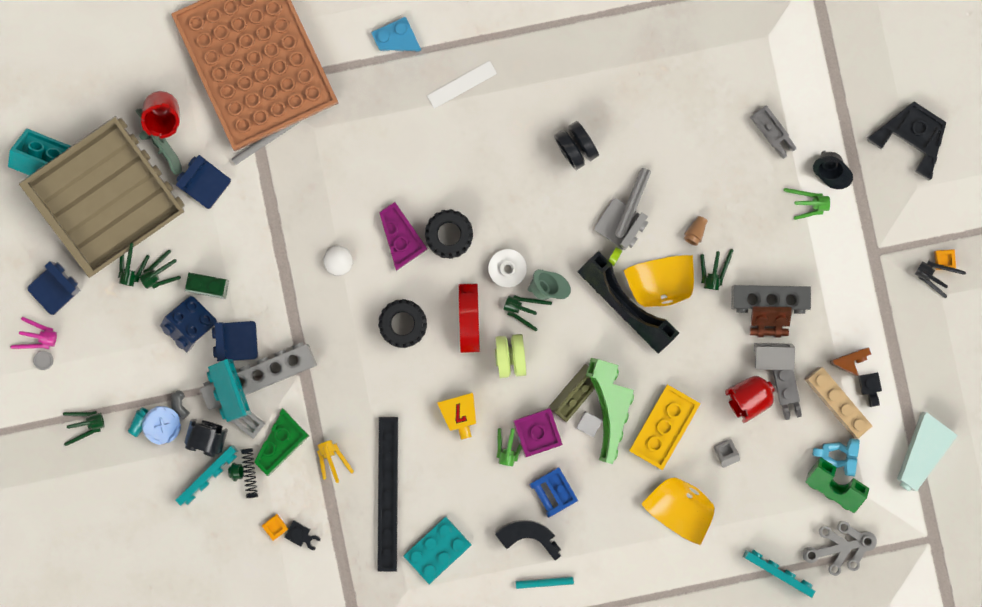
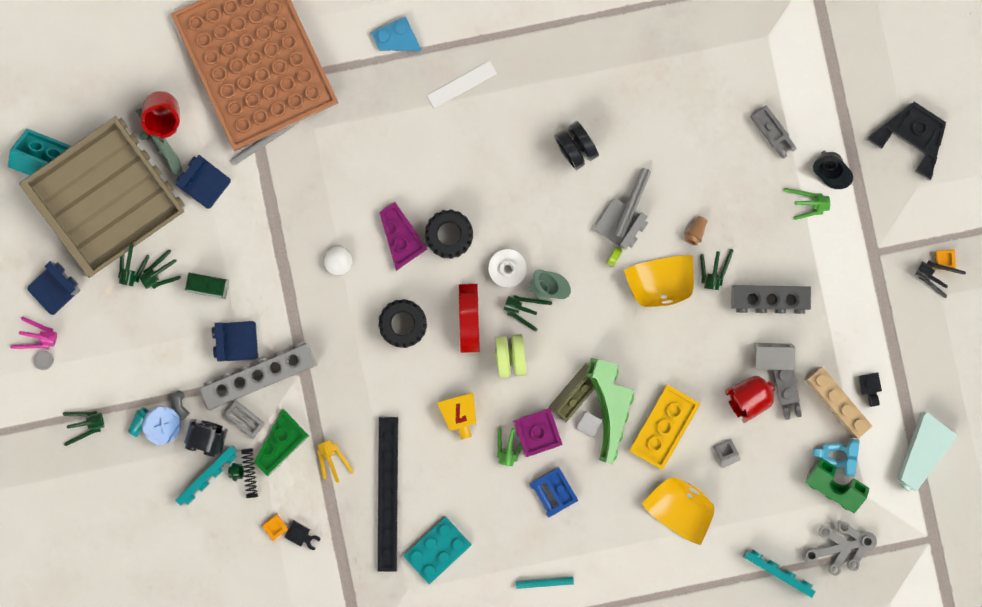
(188, 323): dark blue bracket -> none
(228, 390): teal slope -> none
(523, 529): black arch -> none
(652, 329): black arch -> none
(770, 317): copper plate -> none
(847, 363): dark orange slope -> none

